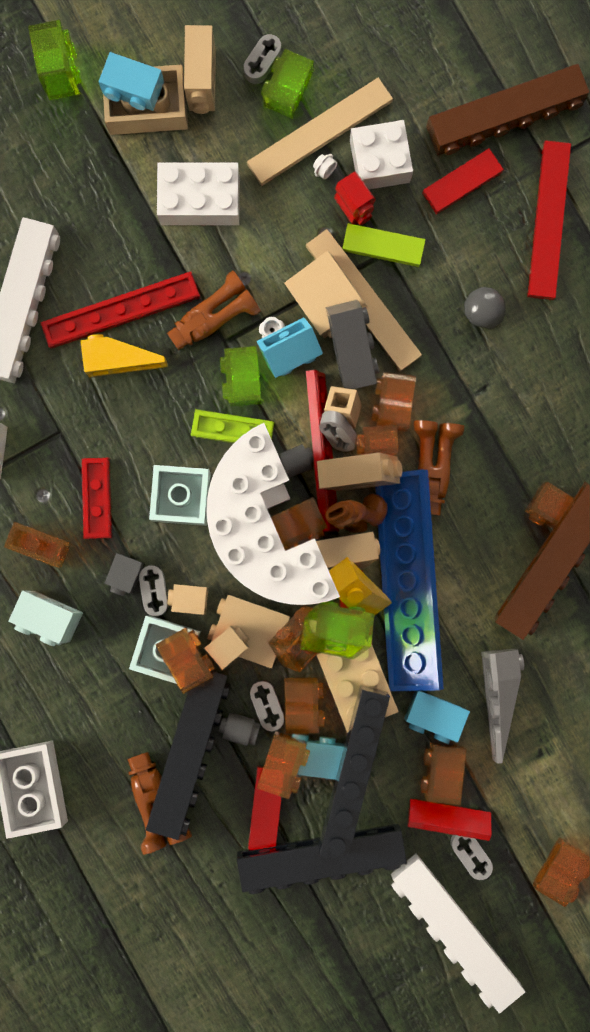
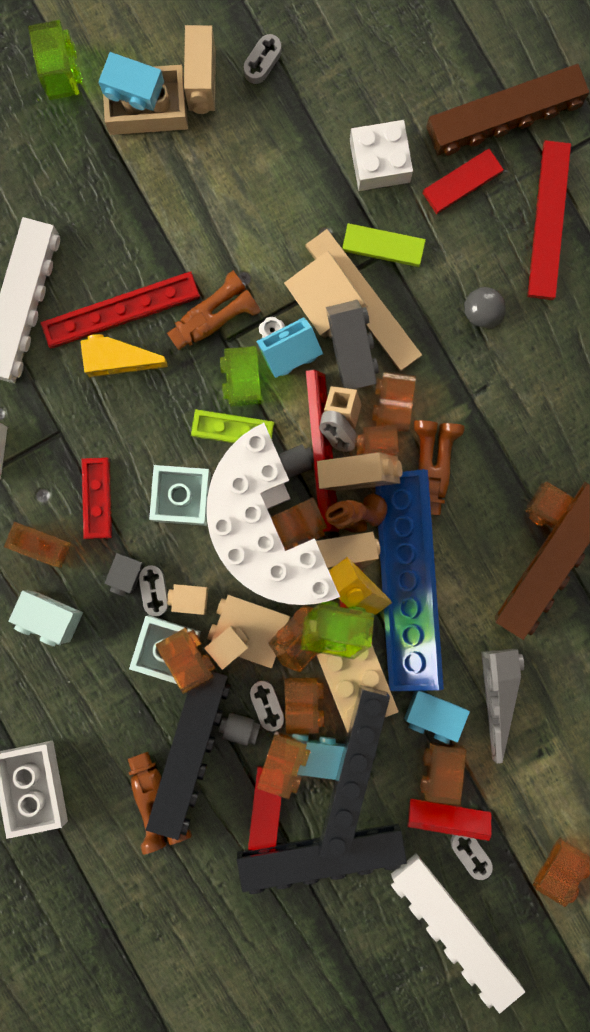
(198, 193): white brick -> none
(287, 83): clear neon green brick -> none
(319, 131): tan tile -> none
(324, 166): white plate -> none
(355, 199): red brick -> none

